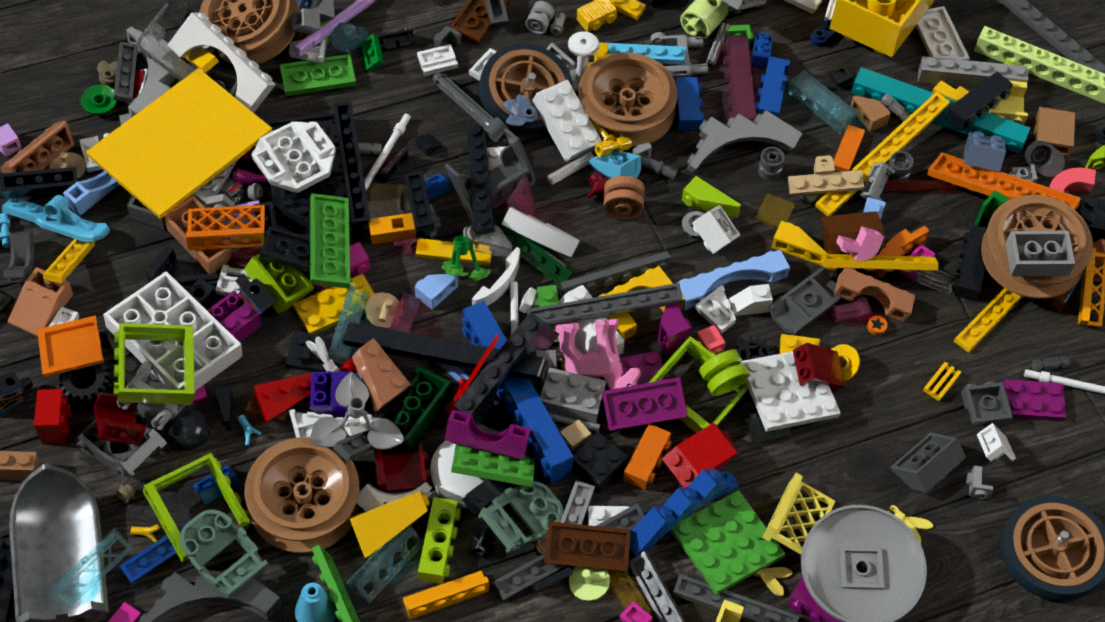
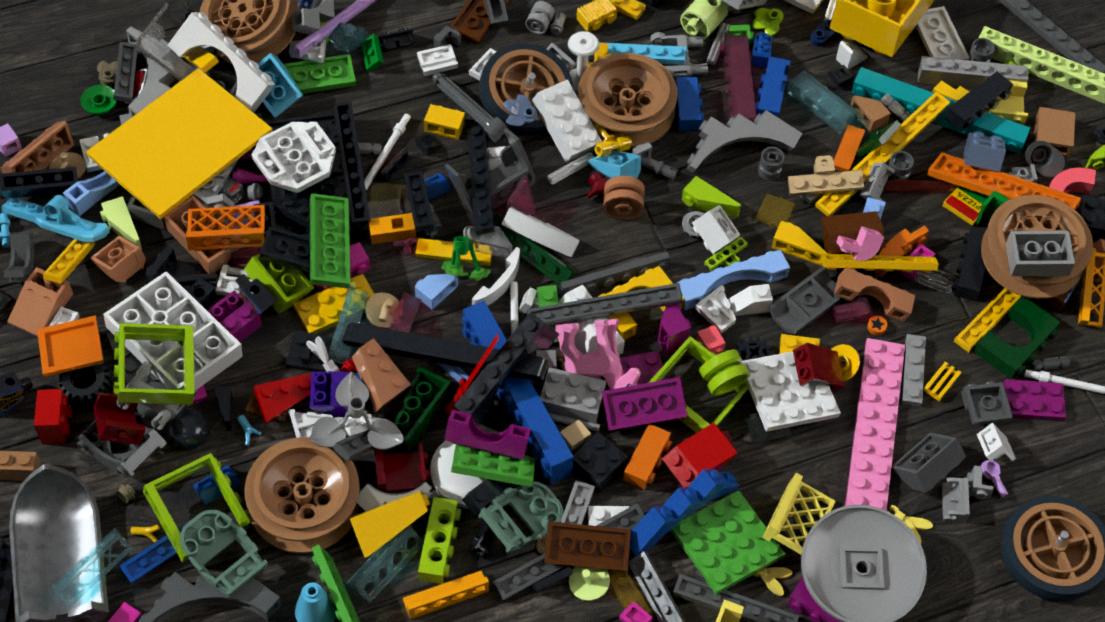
(119, 219): none -> yellowish green slope
(119, 259): none -> nougat slope
(285, 91): none -> medium azure slope
(444, 121): none -> yellow brick
(722, 262): none -> lime piece
(765, 20): none -> lime plate
(850, 54): none -> white slope
(875, 424): none -> bright pink plate
(878, 138): none -> dark green plate
(913, 370): none -> light grey plate
(955, 500): none -> light grey hinge
(965, 204): none -> tile
(981, 50): none -> dark grey wheel
(991, 471): none -> lavender plate
(1012, 359): none -> dark green arch

